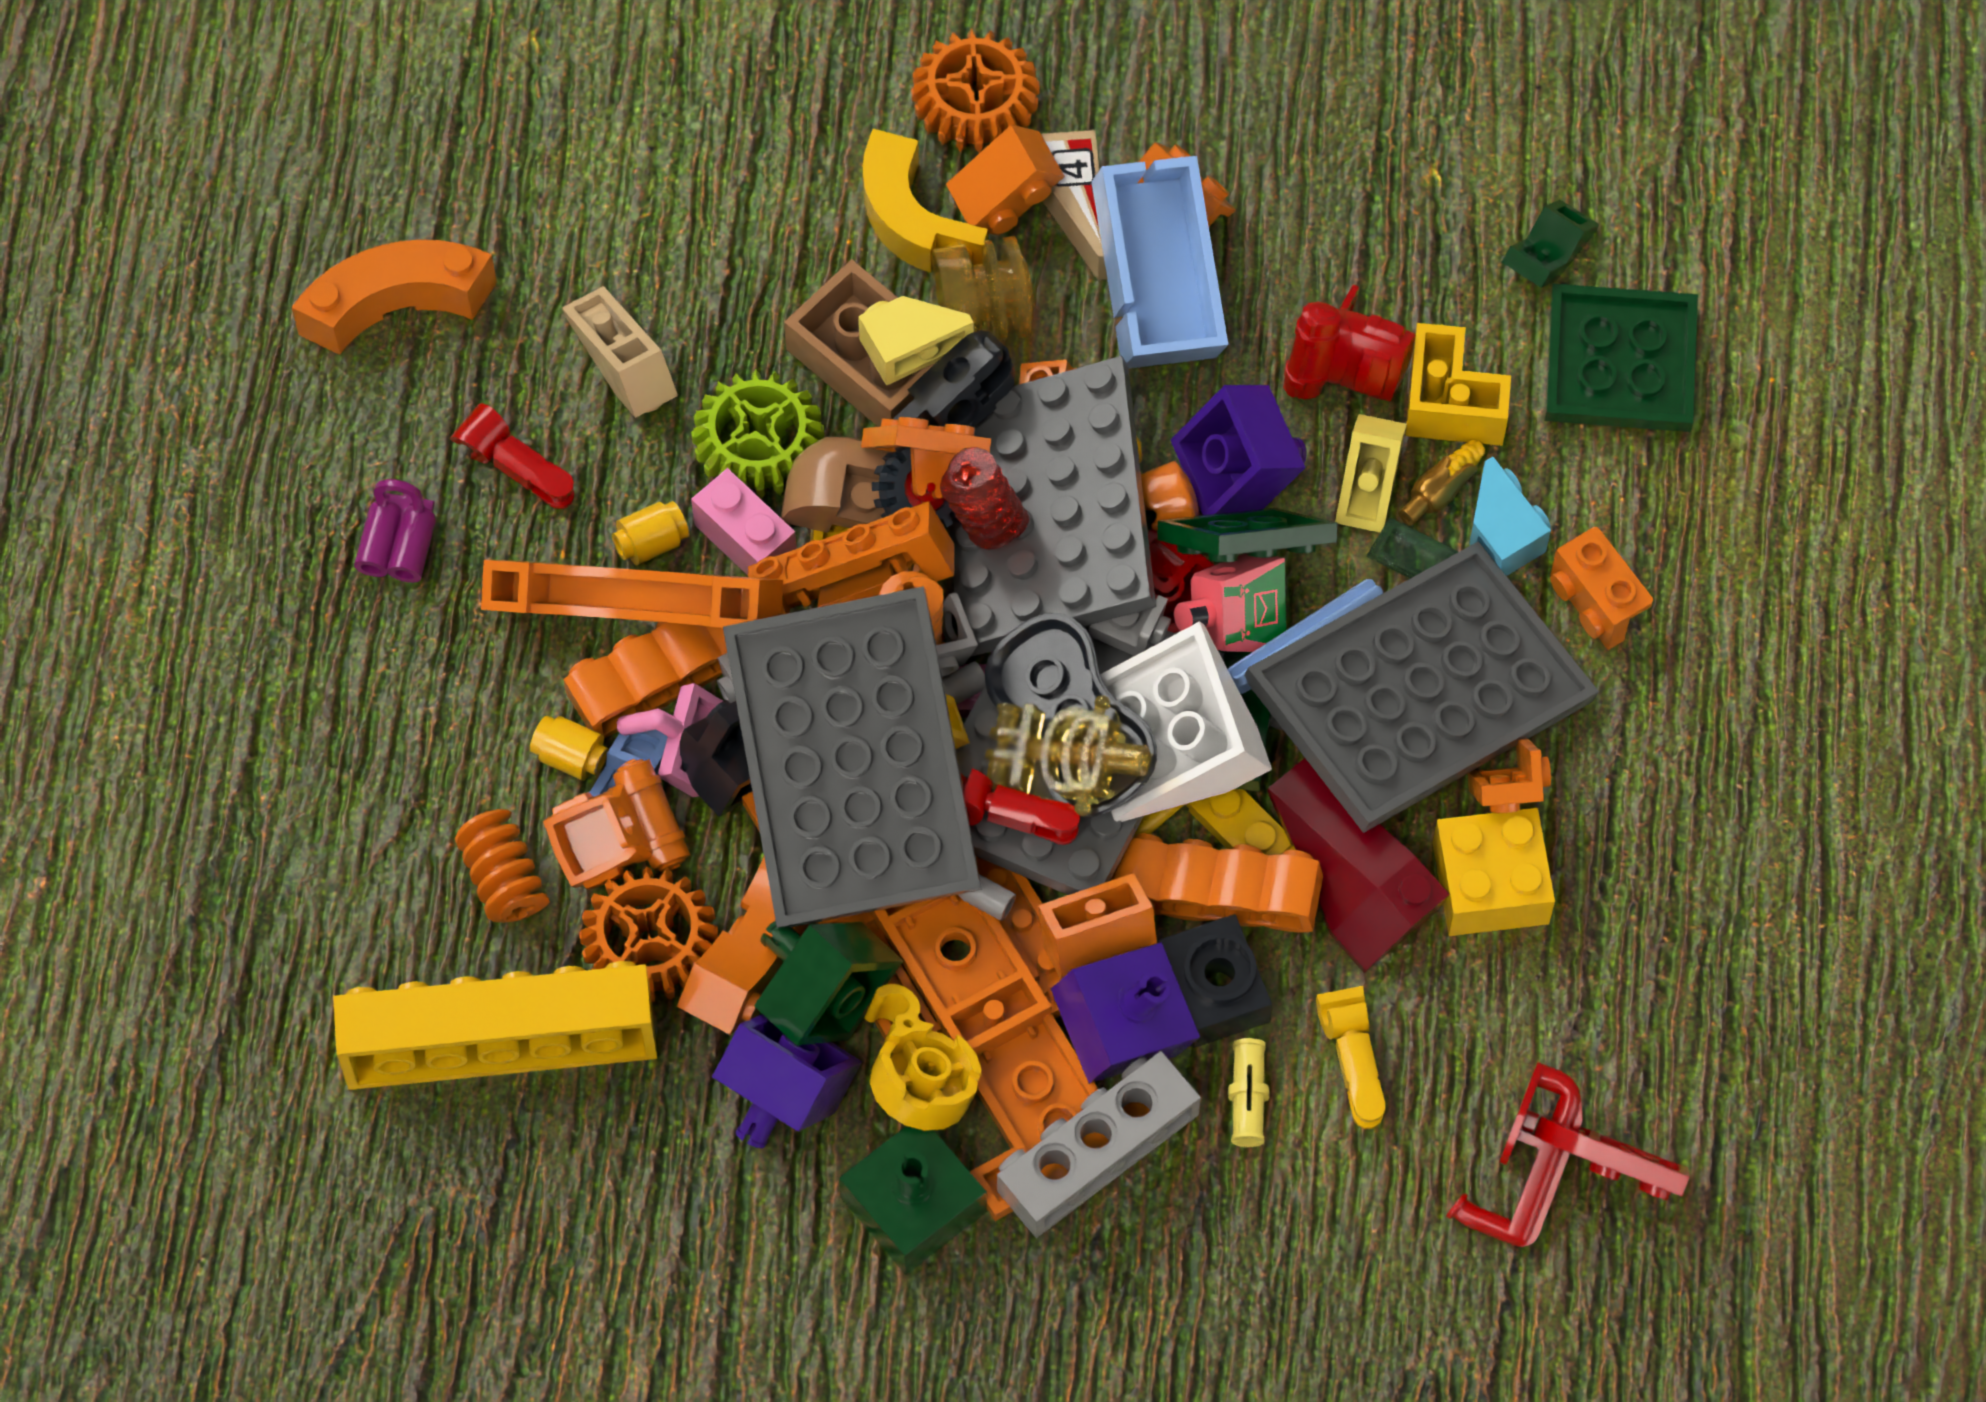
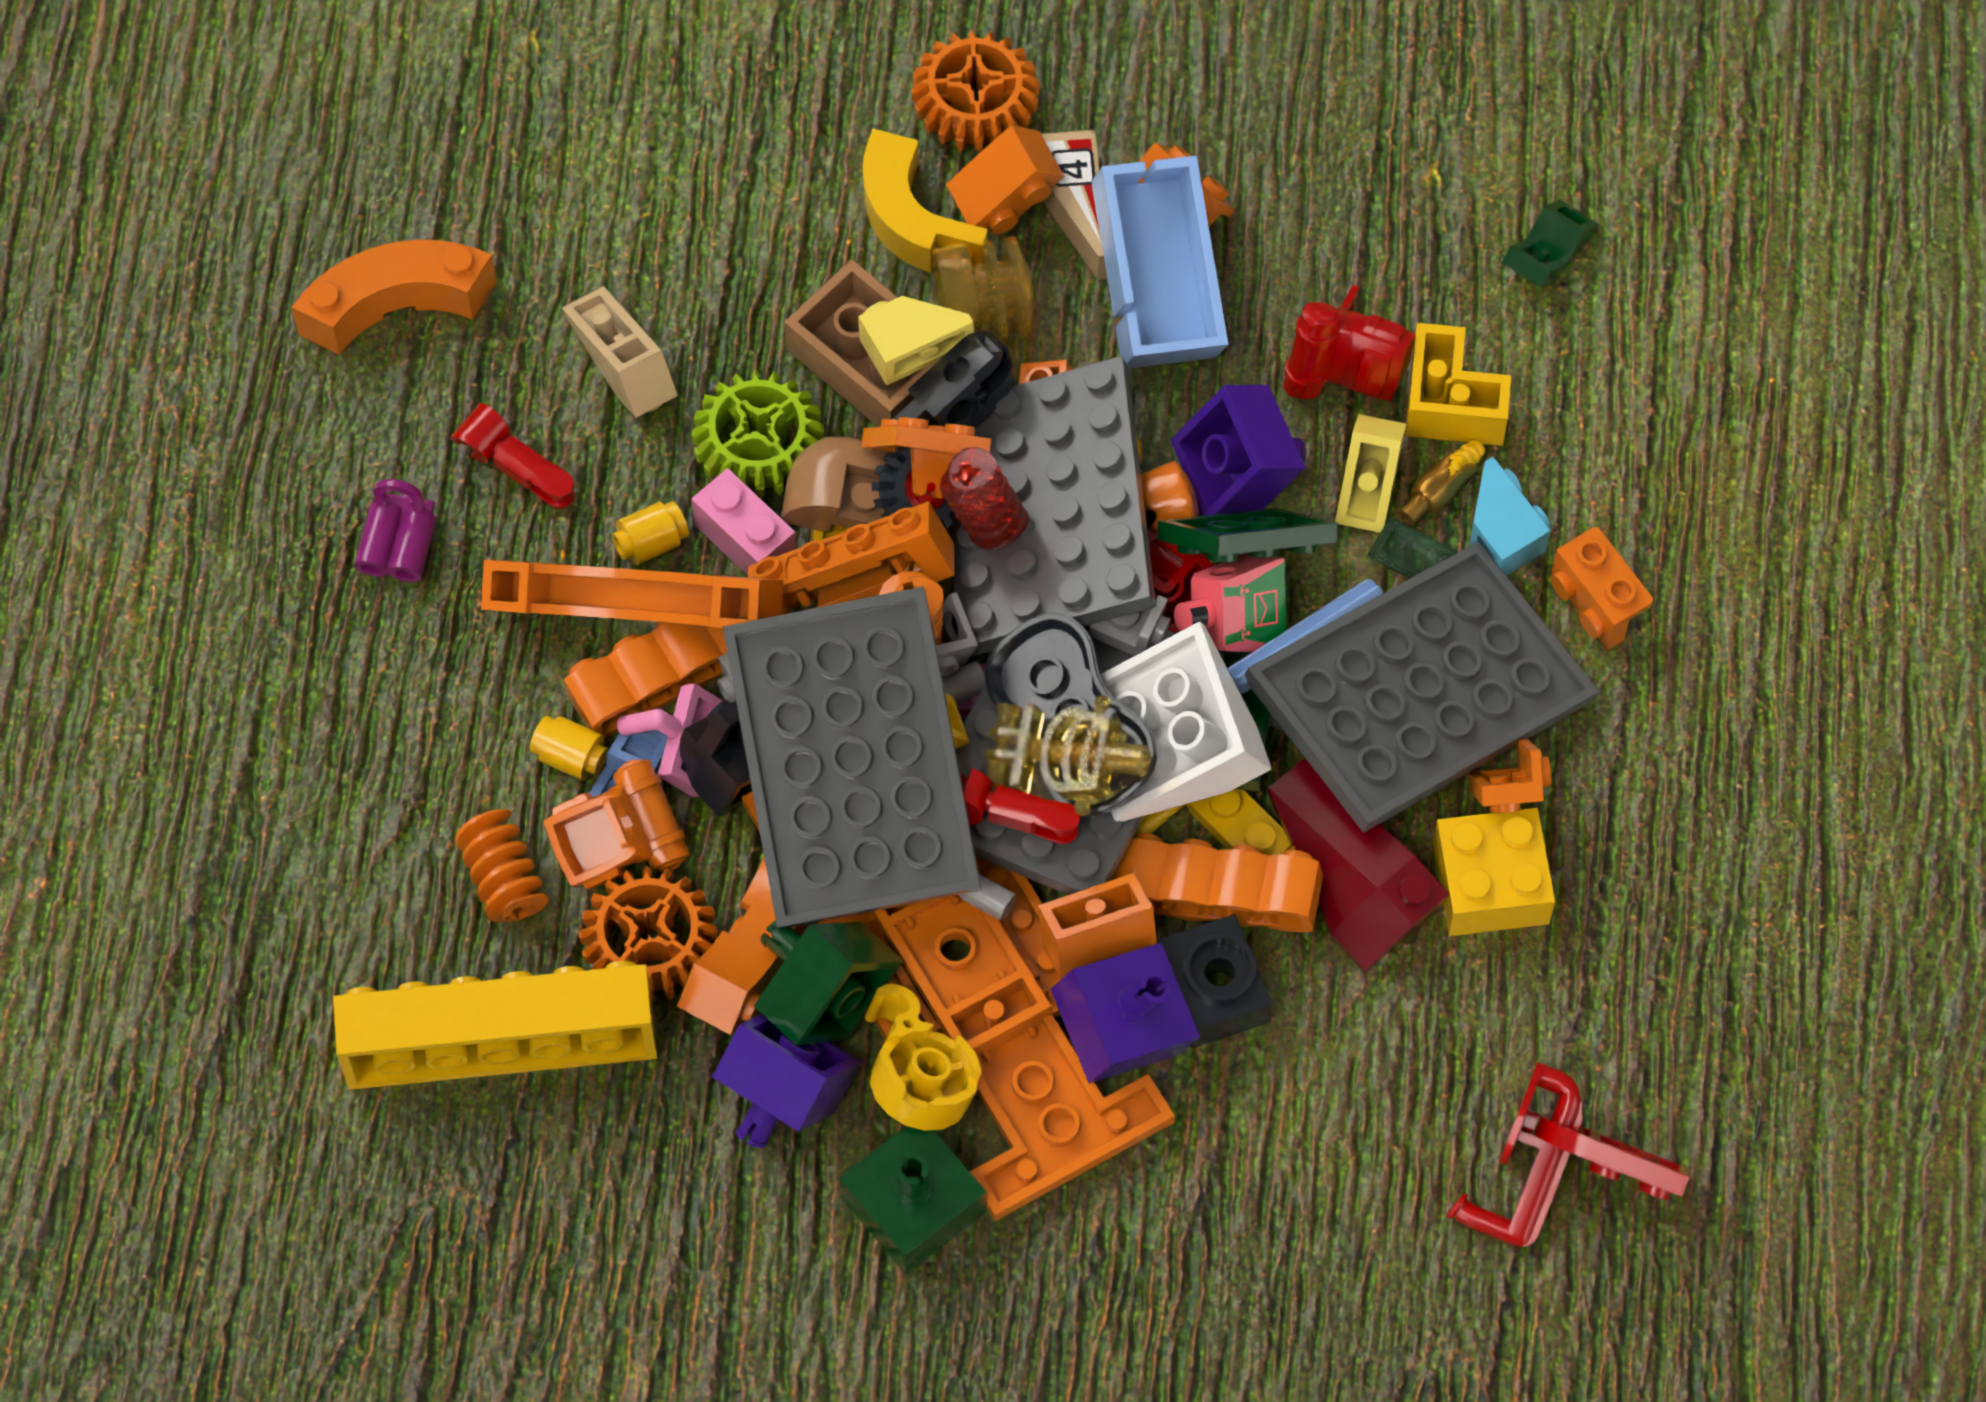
(1046, 1201): light grey brick -> none
(1248, 1061): light yellow pin -> none
(1346, 1017): yellow piece -> none
(1621, 357): dark green plate -> none

